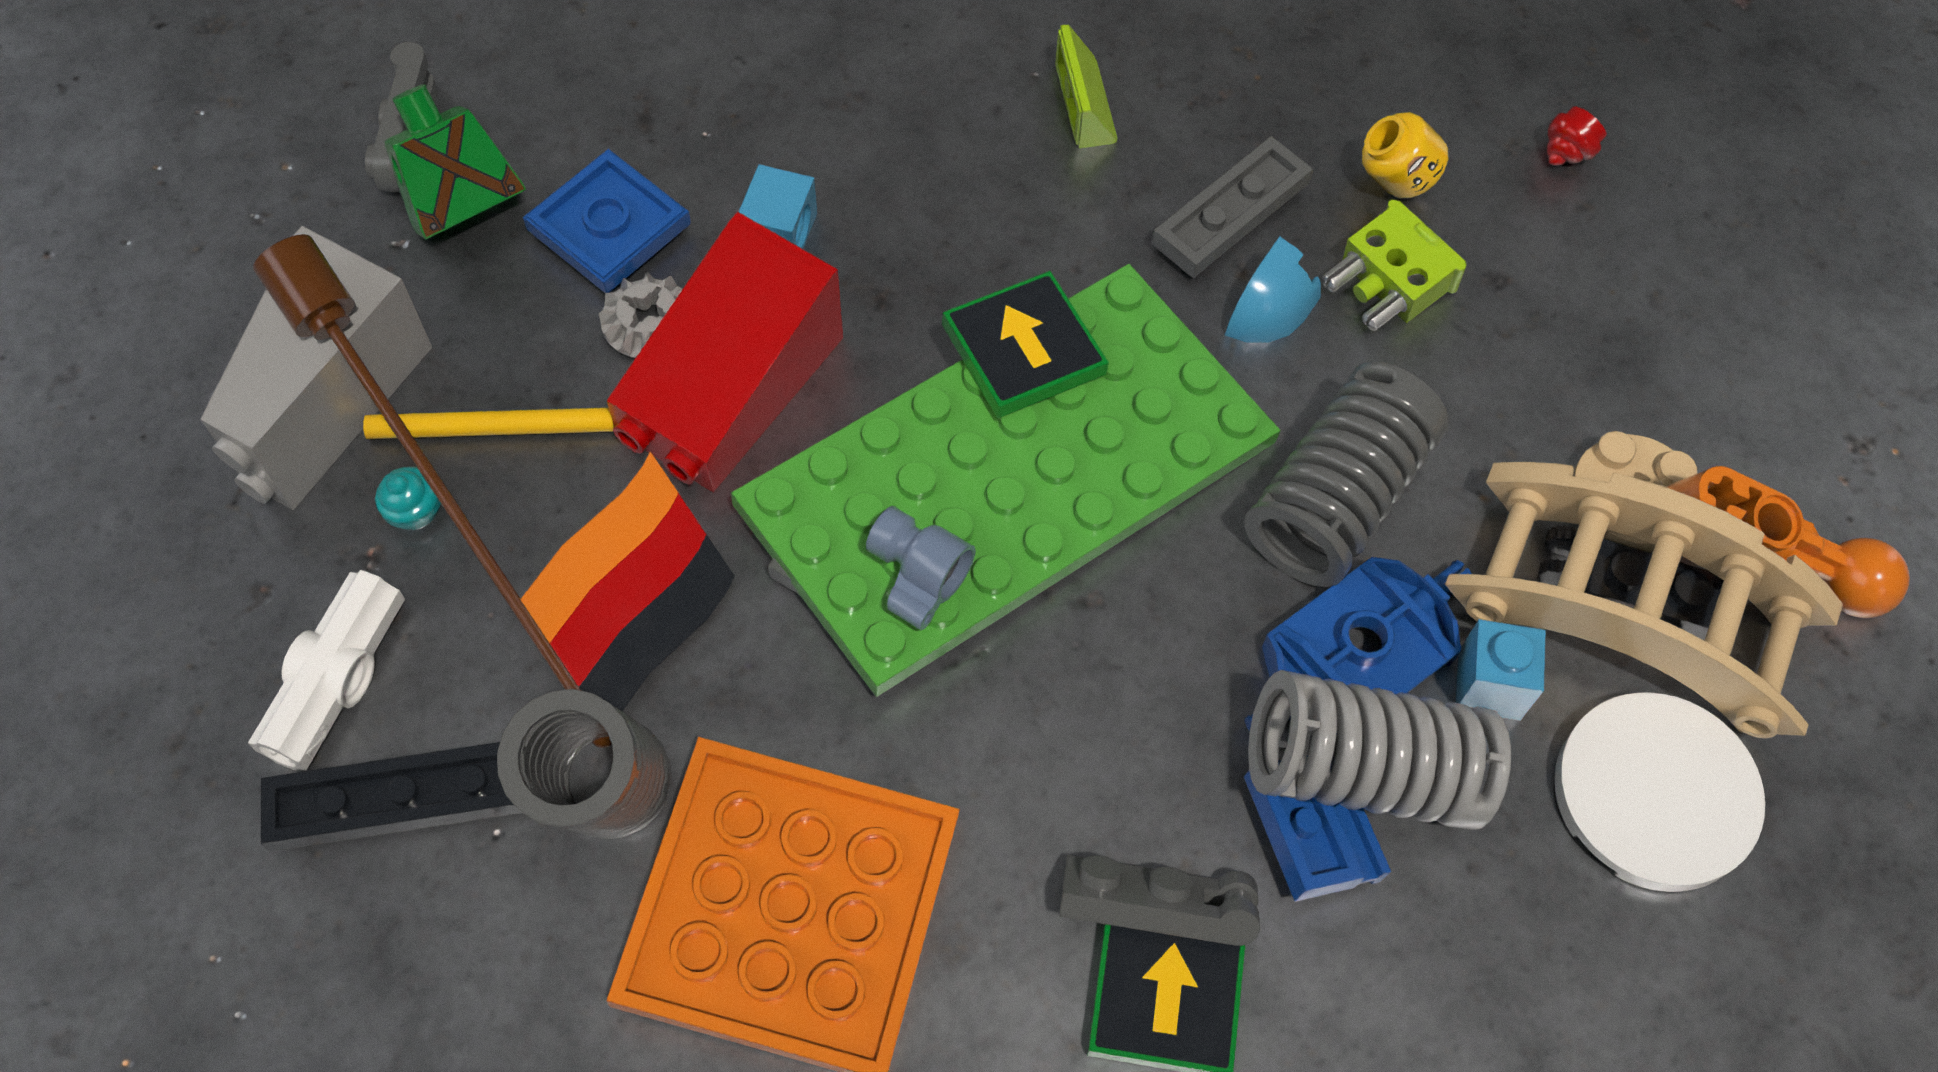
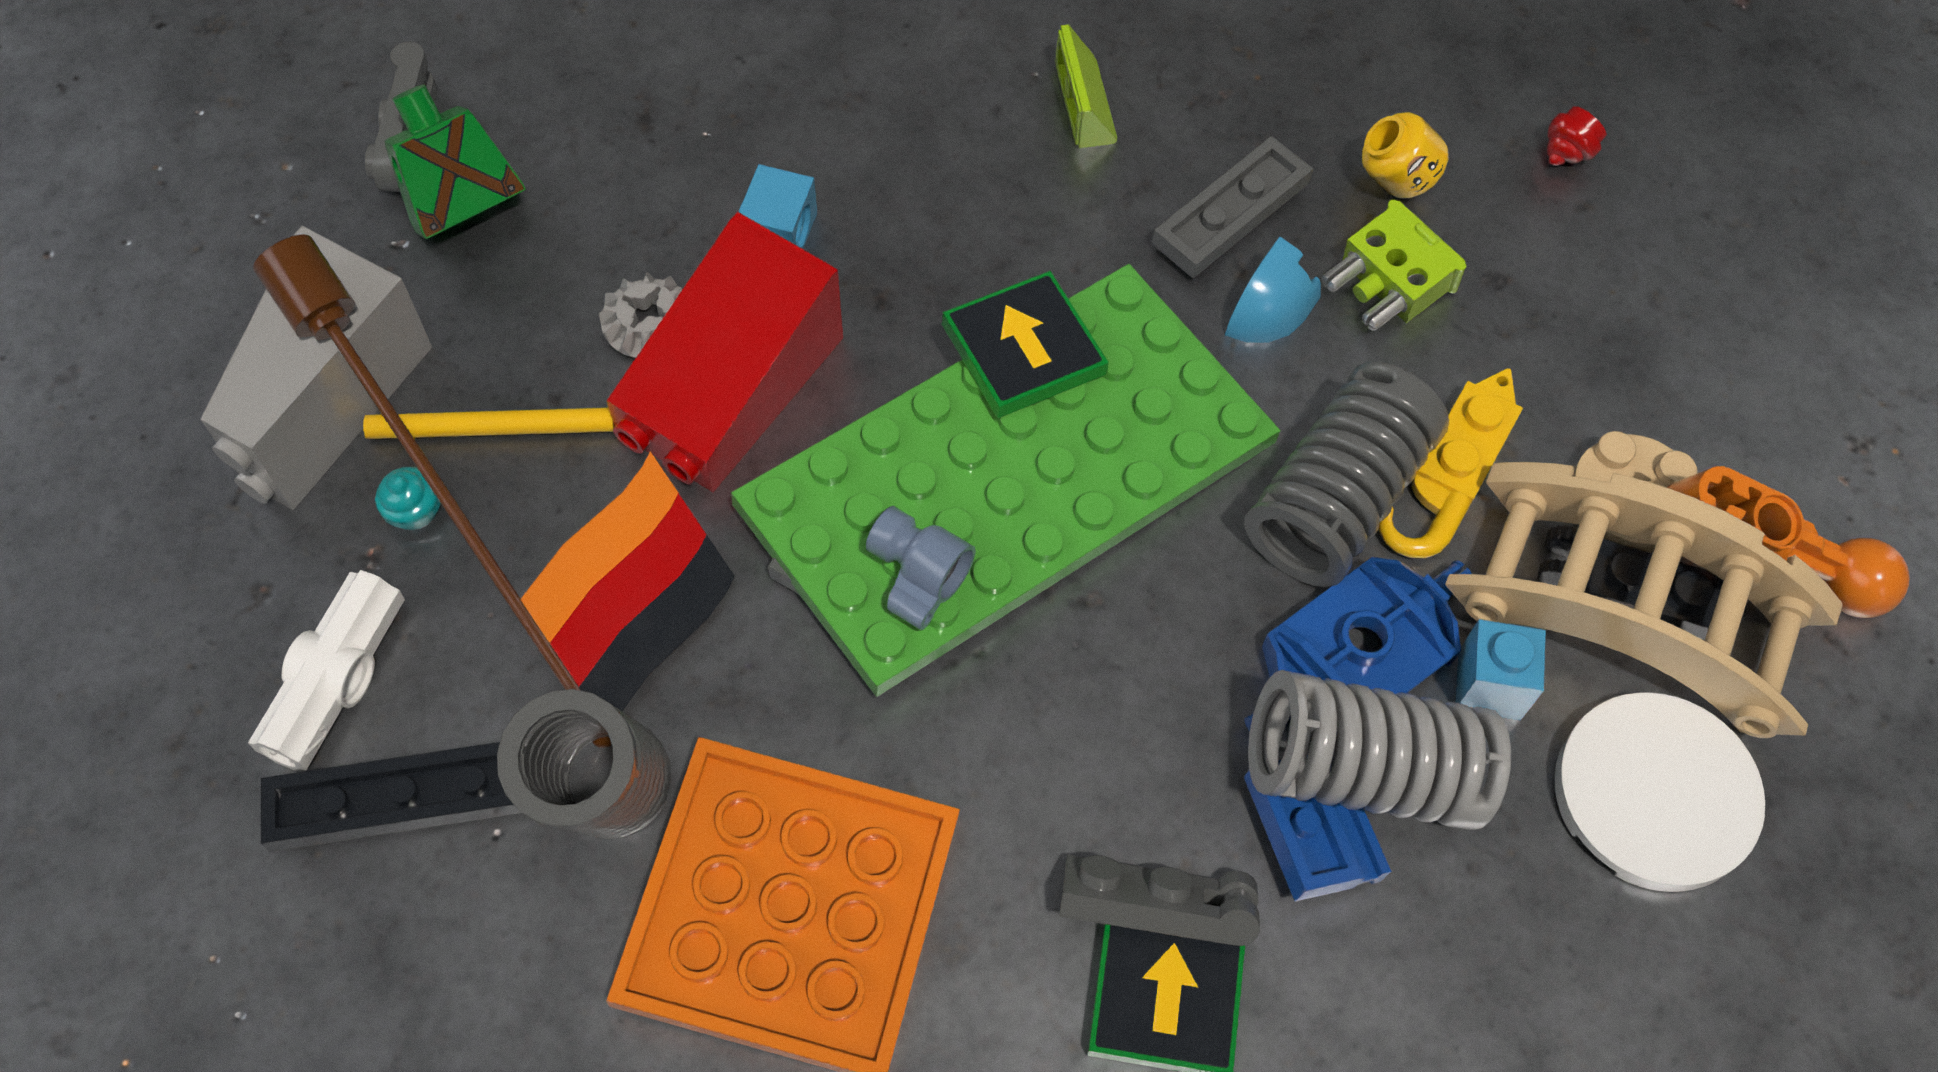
(607, 221): blue plate -> none
(1459, 463): none -> yellow plate

